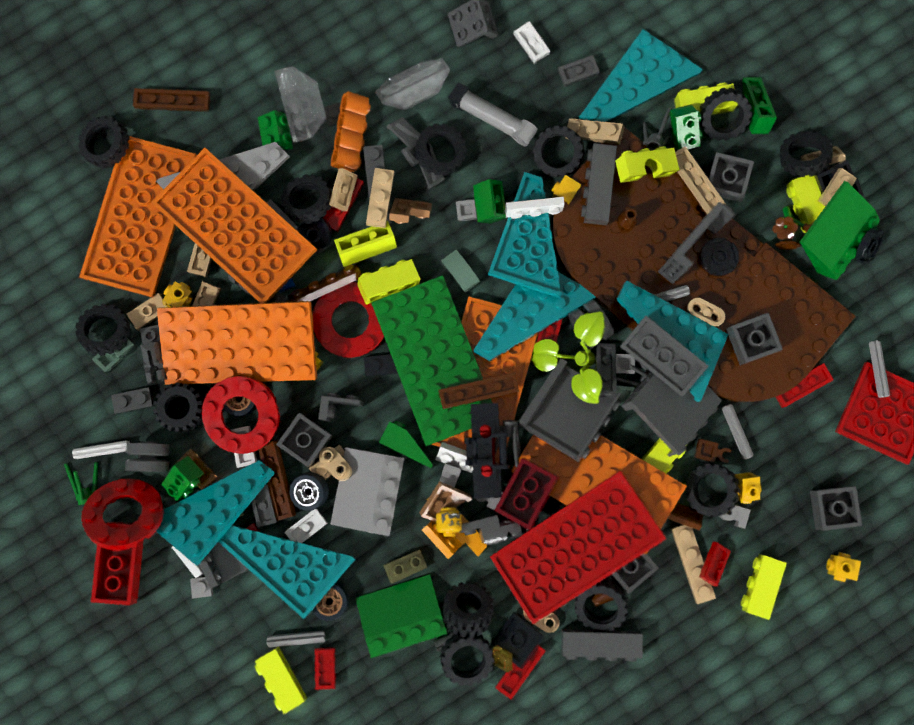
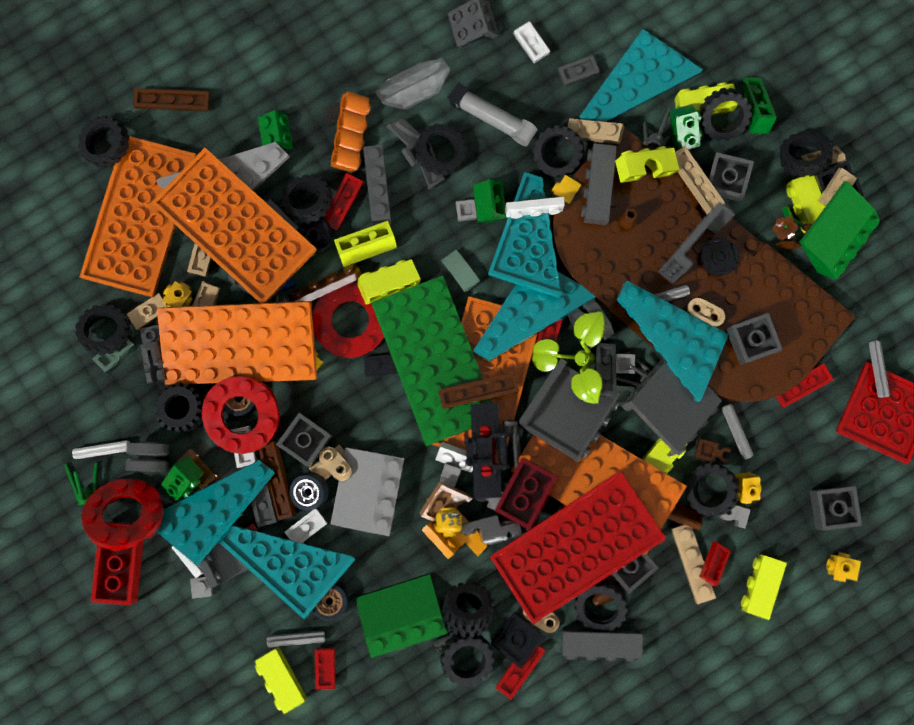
(132, 400): dark grey plate -> none
(301, 103): clear wedge -> none
(327, 409): dark grey bracket -> none
(343, 189): tan plate -> none
(380, 198): tan plate -> none
(401, 441): green slope -> none
(403, 208): medium nougat plate -> none
(405, 566): olive plate -> none
(502, 659): clear yellow tile -> none
(664, 356): dark grey plate -> none
(869, 245): black tile -> none

